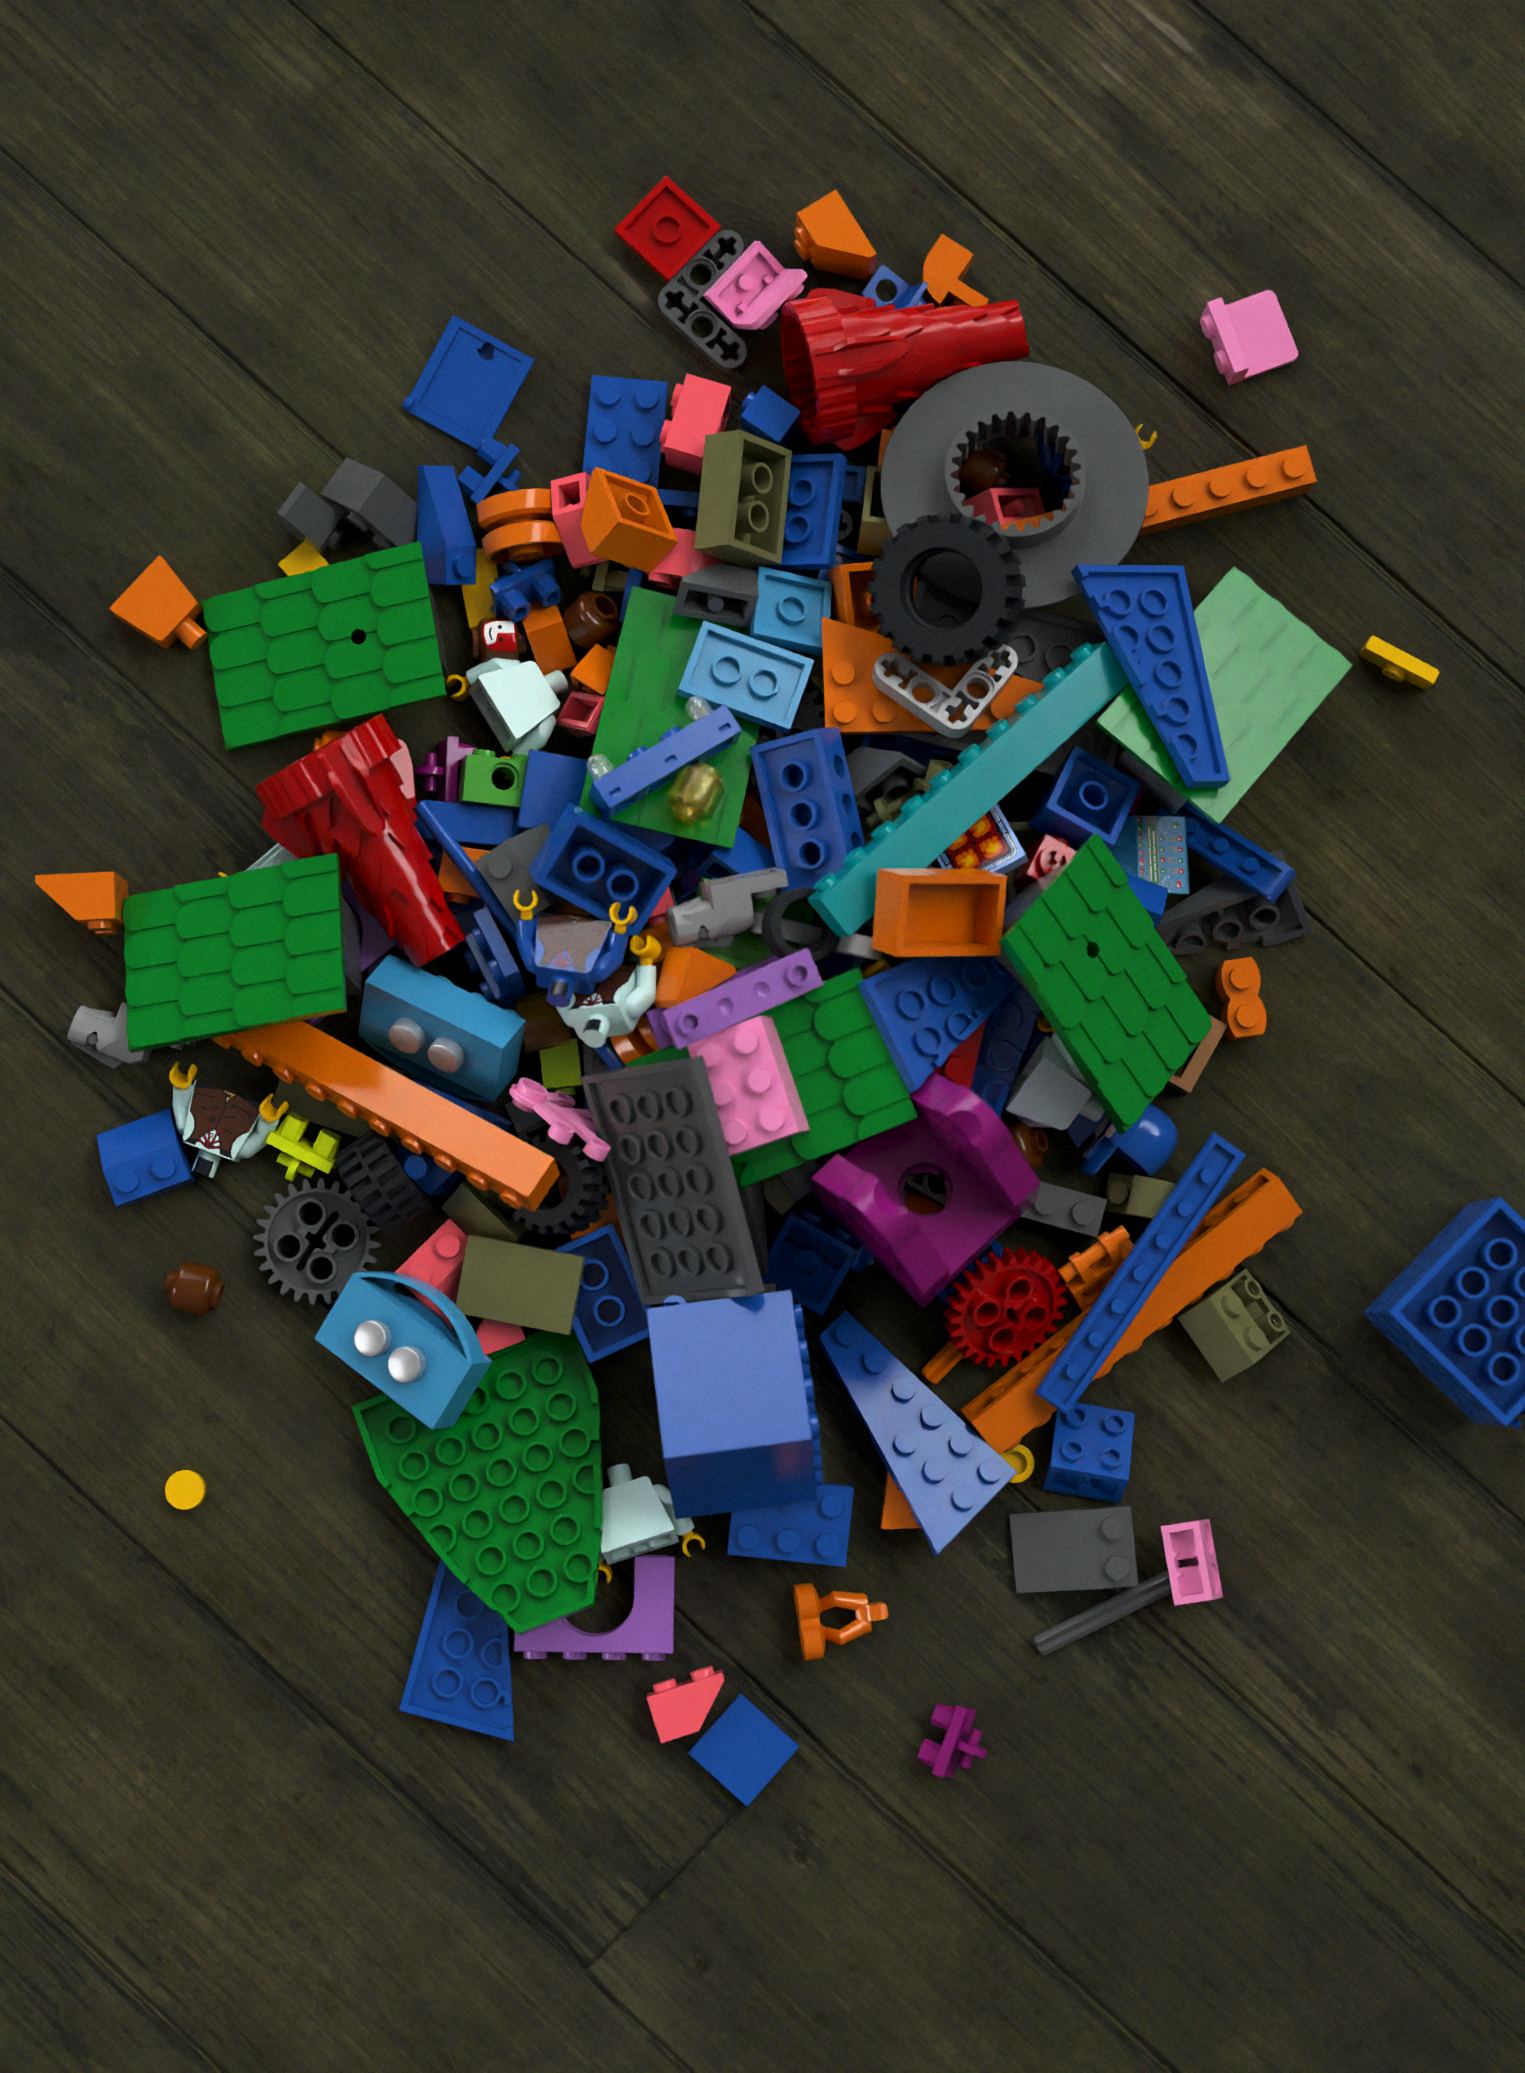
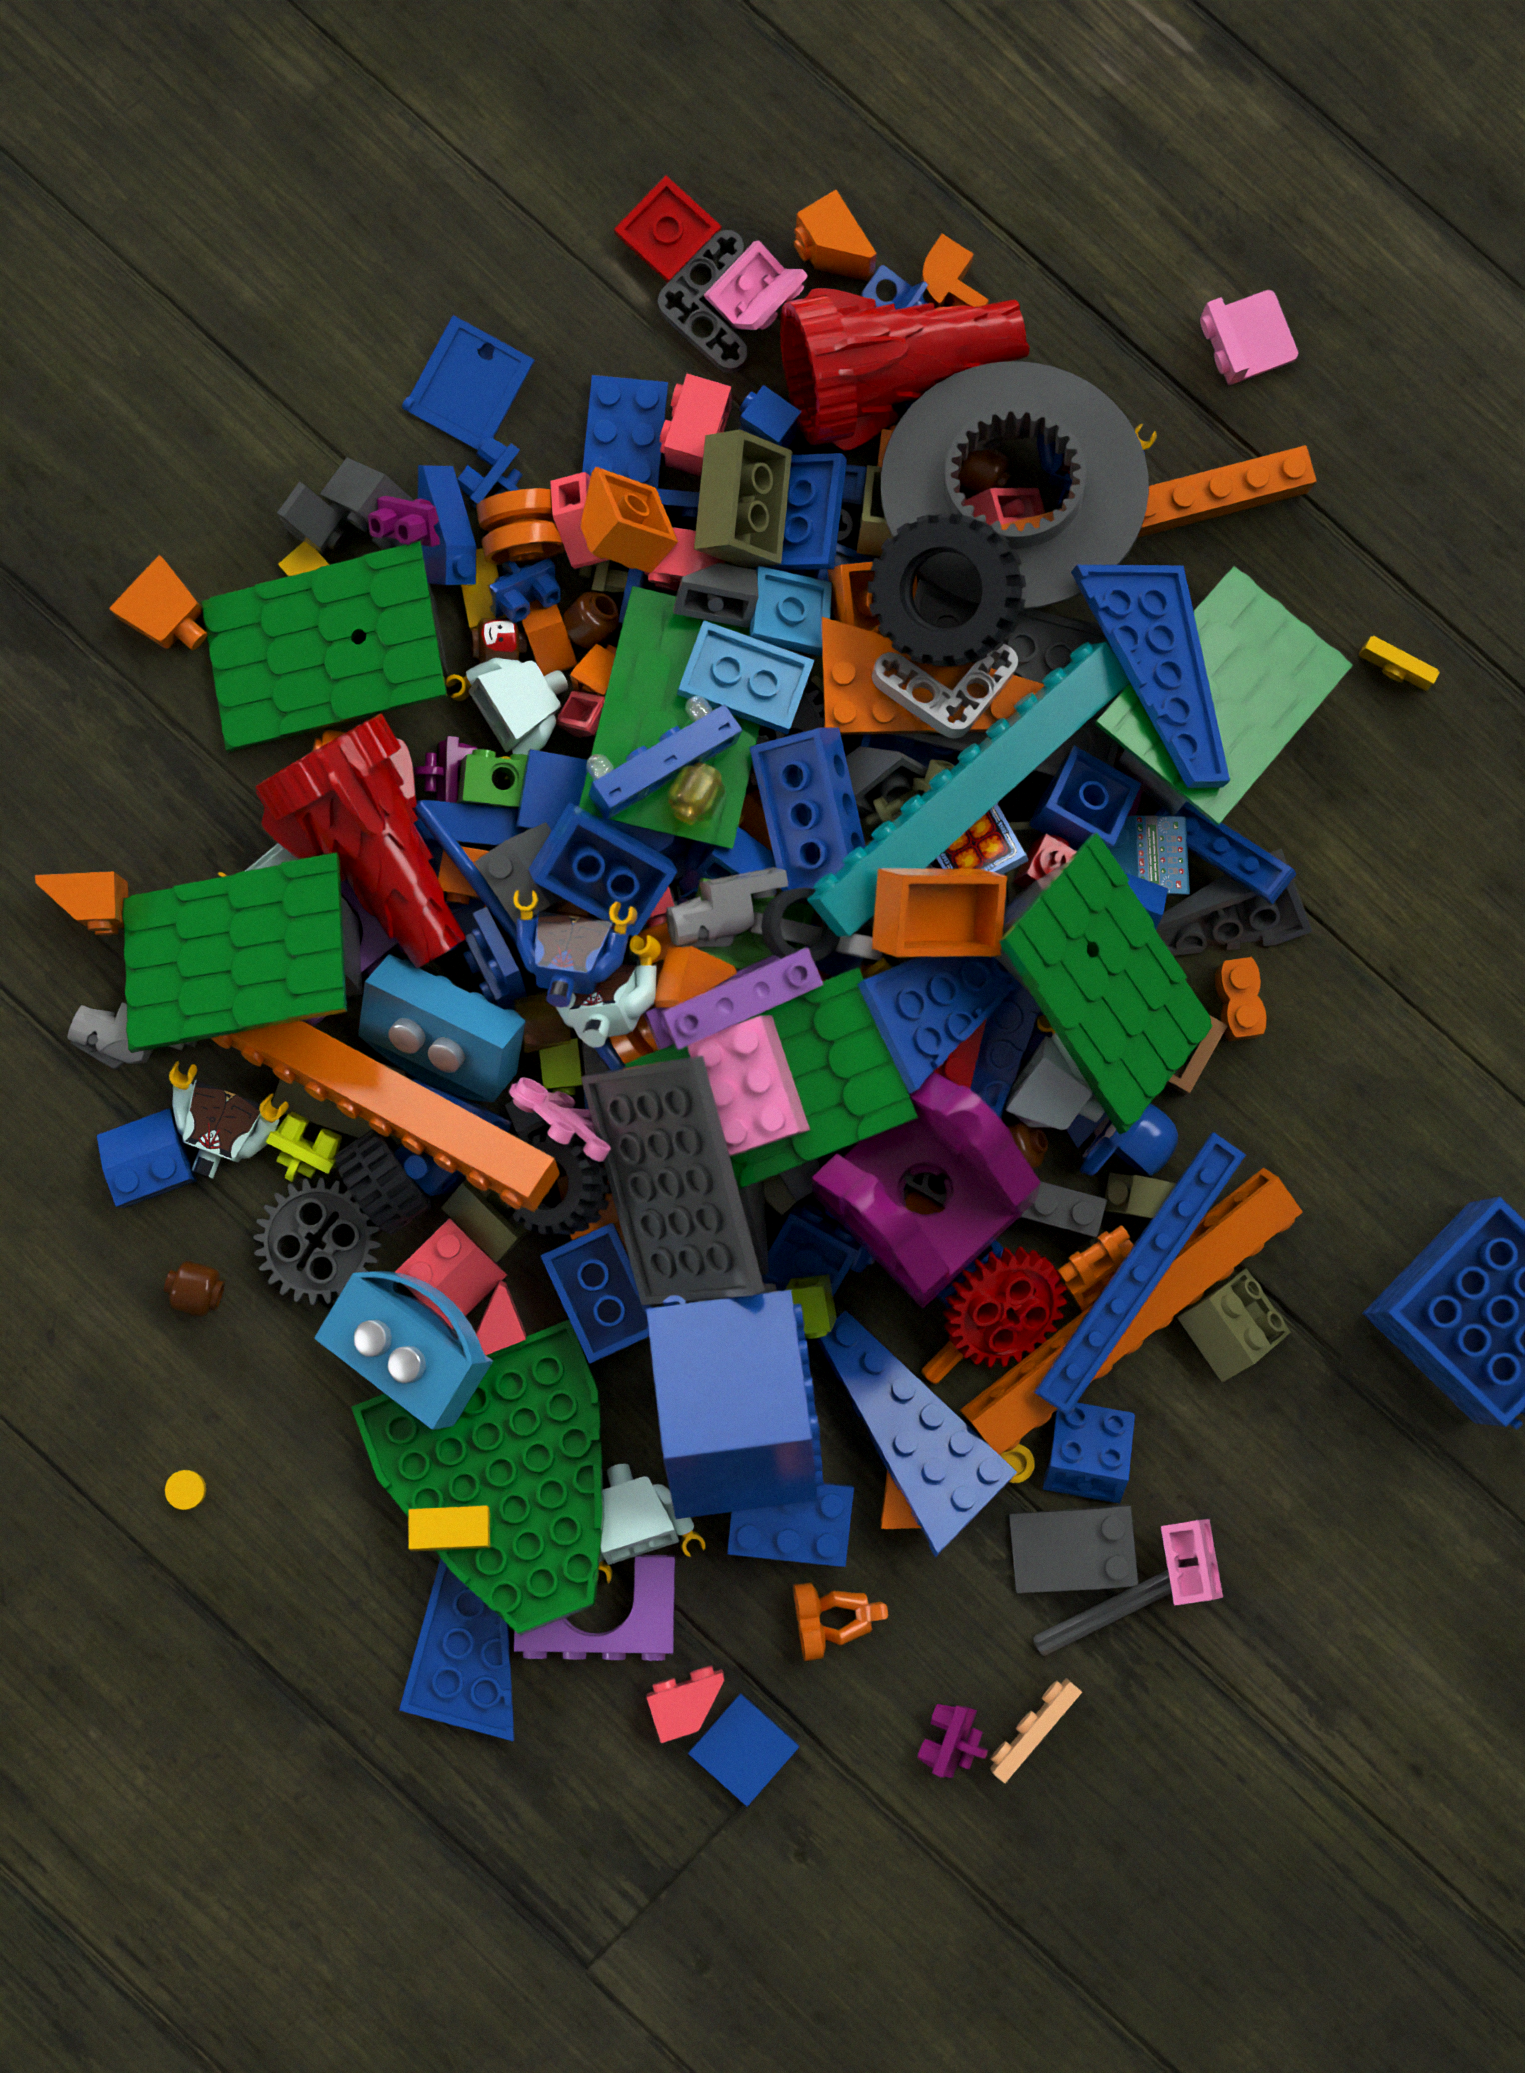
(405, 521): none -> magenta hips
(449, 1528): none -> yellow tile
(520, 1284): olive tile -> none
(816, 1303): none -> lime brick
(1033, 1729): none -> light nougat plate

